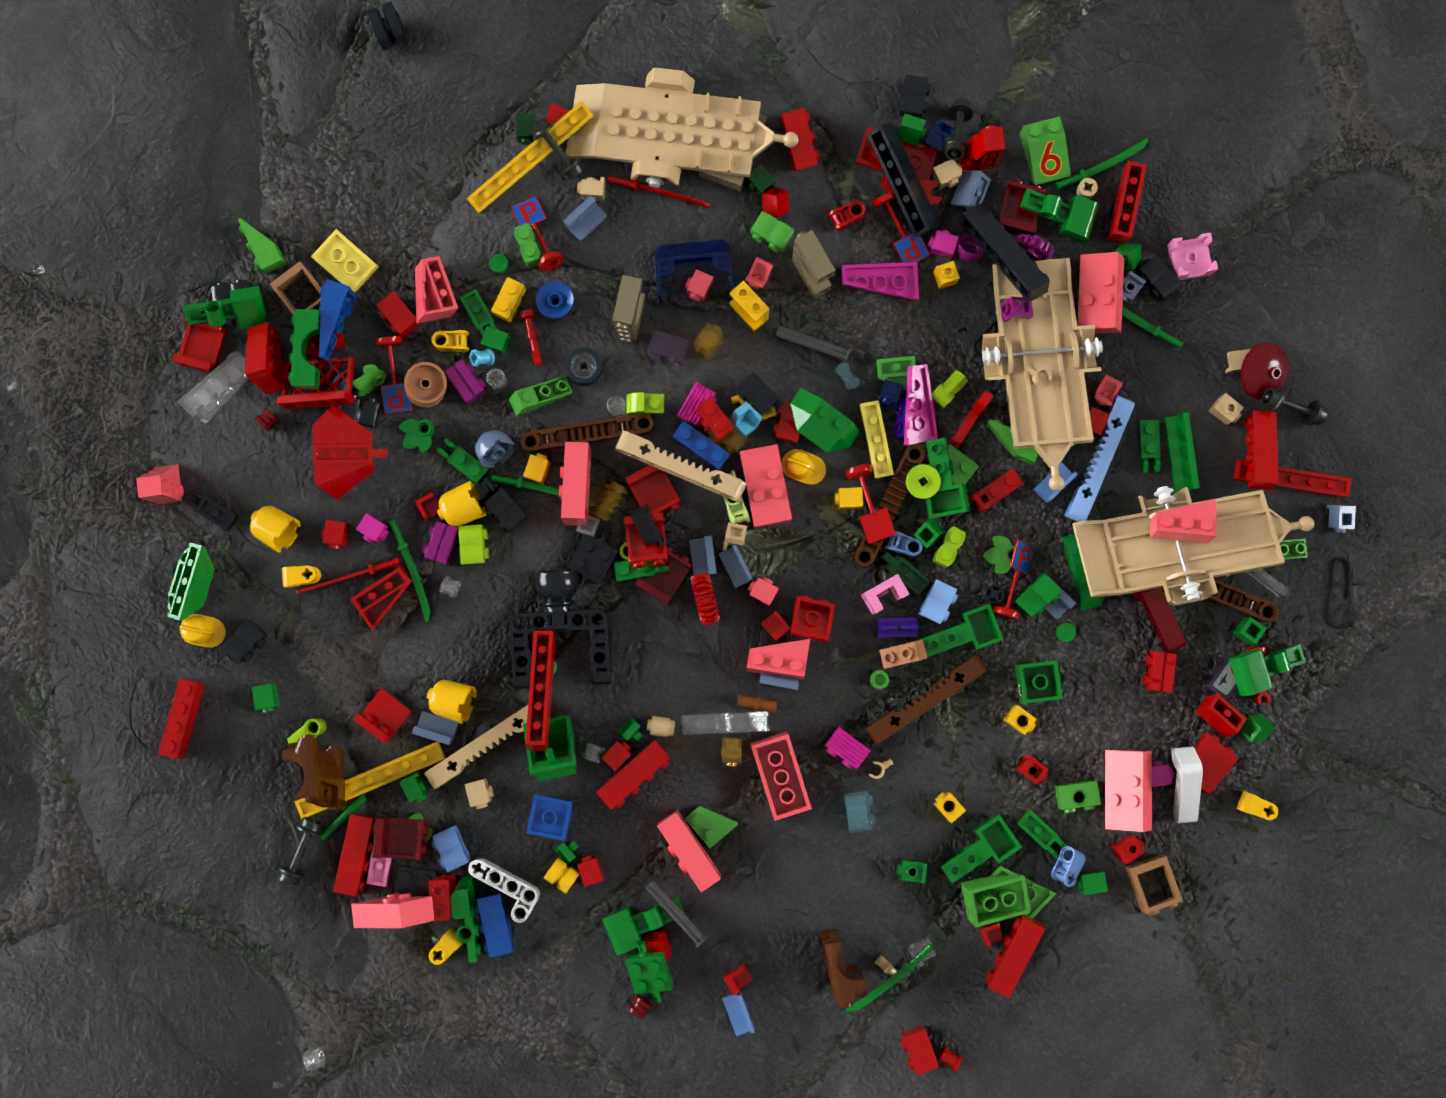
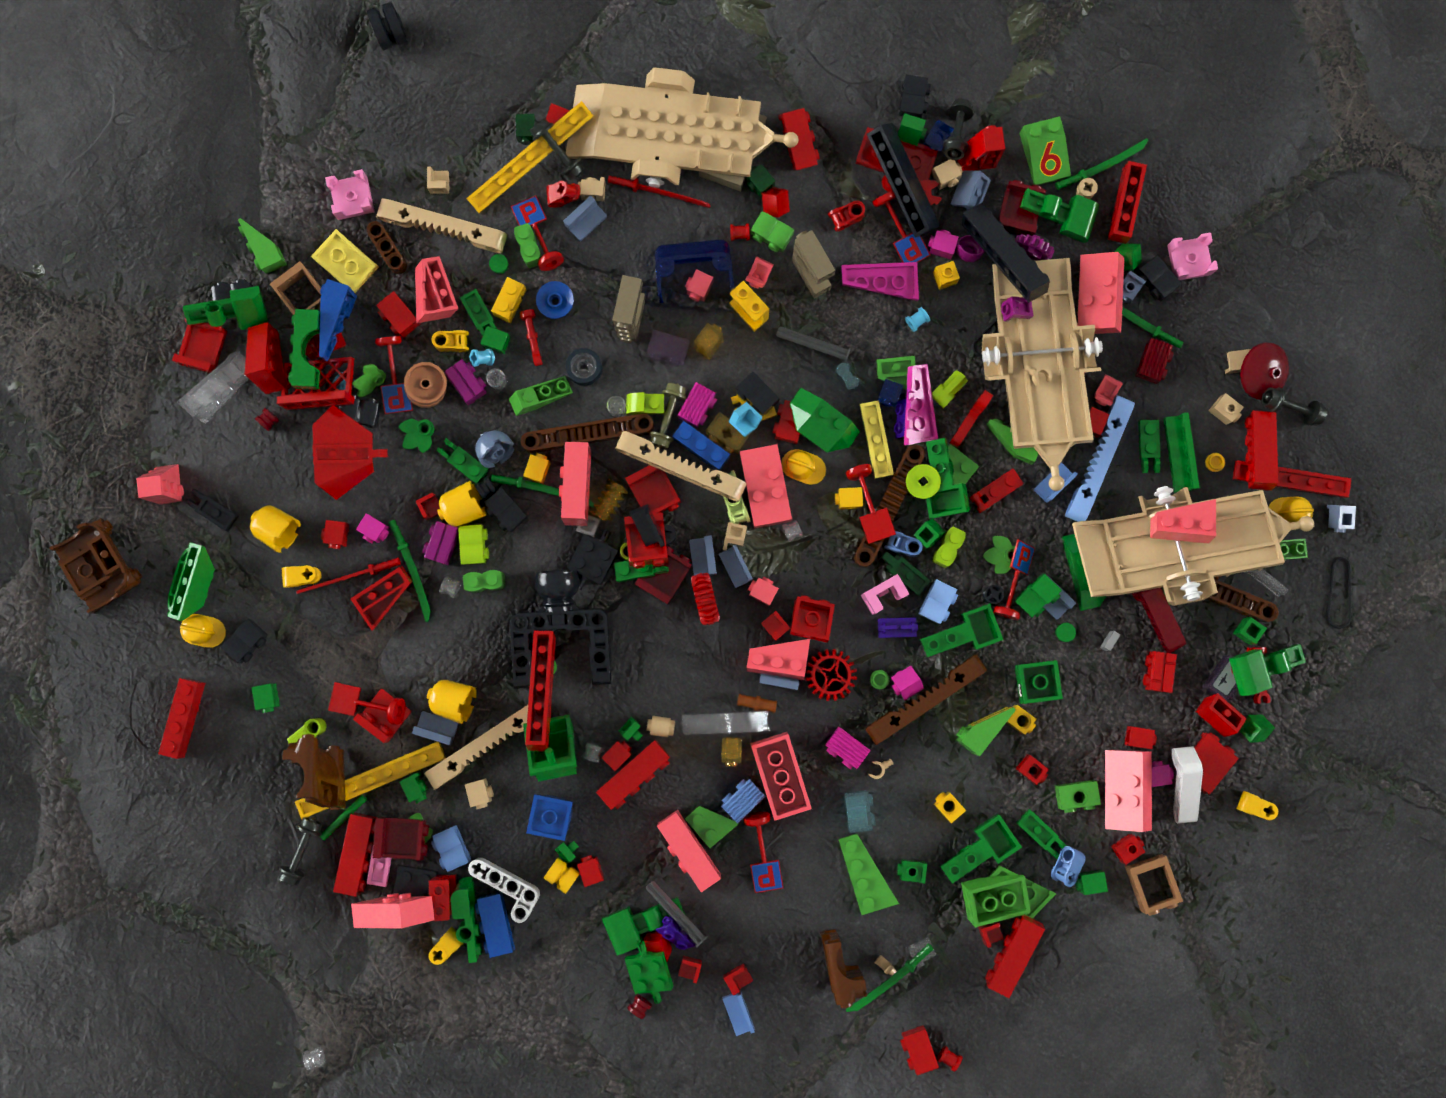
(95, 565): none -> reddish brown piece
(346, 698): none -> red piece
(350, 195): none -> bright pink panel
(384, 239): none -> reddish brown beam
(393, 213): none -> tan gear
(437, 181): none -> tan panel
(478, 582): none -> bright green brick
(562, 193): none -> red piece
(673, 934): none -> dark purple hinge
(675, 393): none -> olive piece
(690, 968): none -> red panel
(714, 419): red brick -> none
(739, 232): none -> red bush
(742, 800): none -> medium blue brick
(766, 874): none -> red piece
(792, 531): none -> clear wheel
(846, 682): none -> red gear
(867, 881): none -> bright green wing
(903, 654): nougat brick -> none
(906, 683): none -> dark pink brick
(917, 319): none -> medium azure bush
(979, 734): none -> bright green slope
(1110, 641): none -> light grey tile
(1140, 737): none -> red brick
(1154, 361): none -> dark red brick
(1215, 462): none -> yellow plate
(1292, 508): none -> yellow piece

